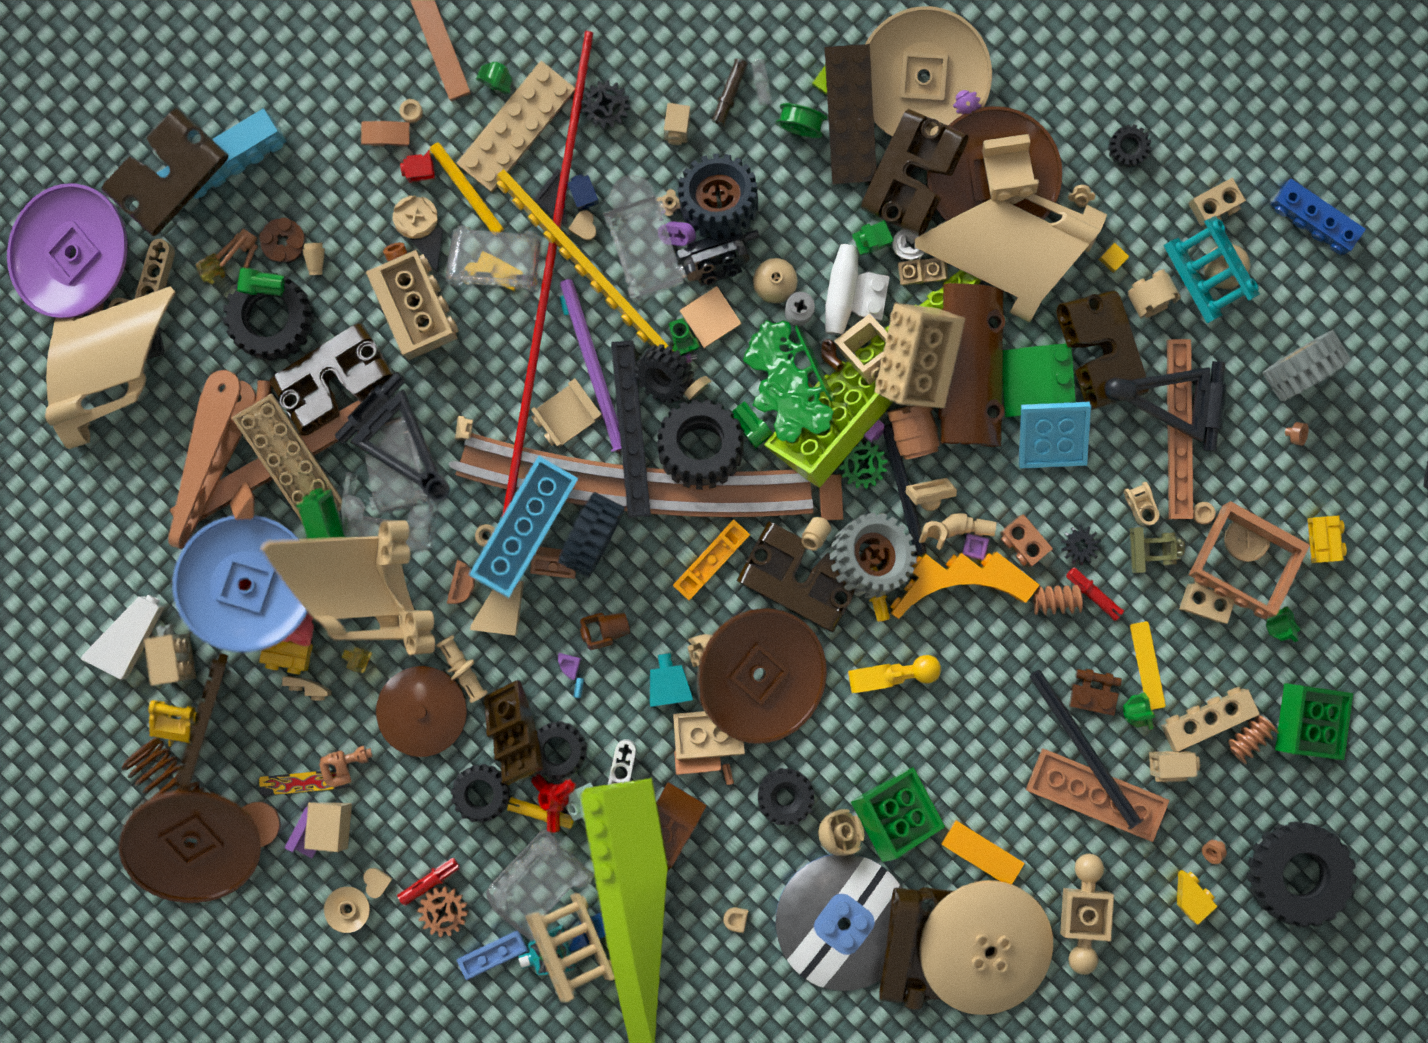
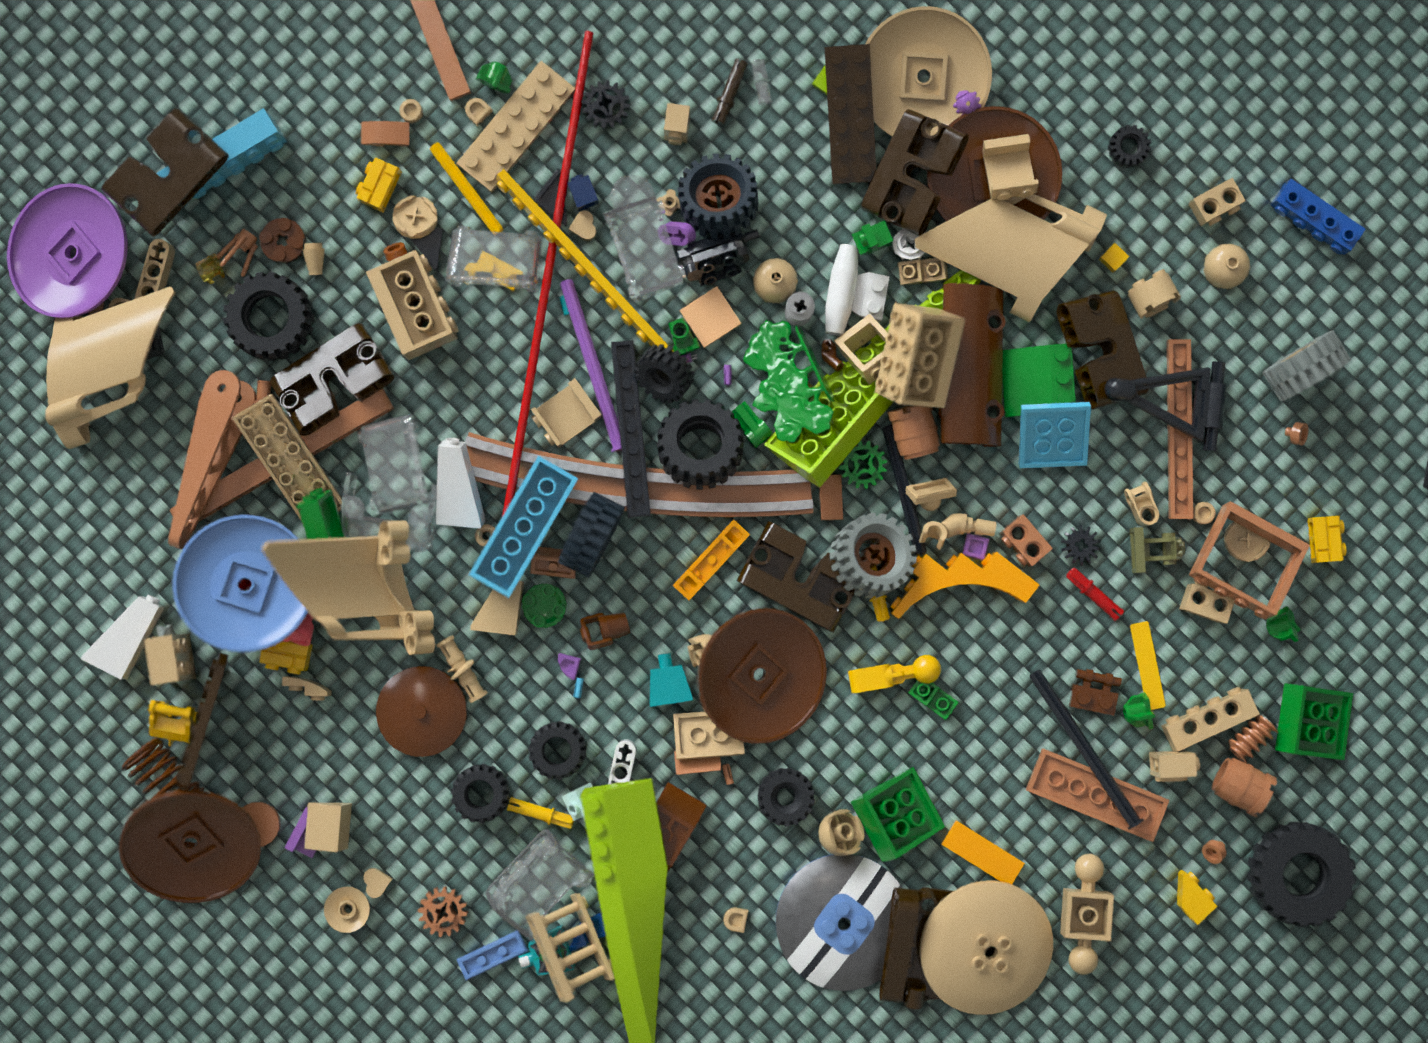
(243, 503): nougat slope -> none
(254, 282): green piece -> none
(295, 783): sticker -> none
(341, 762): nougat piece -> none
(357, 659): clear yellow tile -> none
(373, 415): black piece -> none
(378, 184): none -> yellow brick
(418, 167): red window -> none
(426, 883): red axle -> none
(456, 487): none -> white slope
(461, 585): nougat tile -> none
(463, 428): tan slope -> none
(477, 110): none -> tan tile
(513, 732): dark brown slope -> none
(544, 605): none -> green dish
(553, 799): red bush -> none
(697, 387): tan tile -> none
(727, 374): none -> medium lavender piece
(801, 120): green wheel -> none
(816, 533): tan brick -> none
(875, 431): medium lavender tile -> none
(934, 698): none -> green slope
(1057, 599): nougat piece -> none
(1081, 195): tan plate -> none
(1190, 274): teal fence -> none
(1243, 786): none -> nougat piece

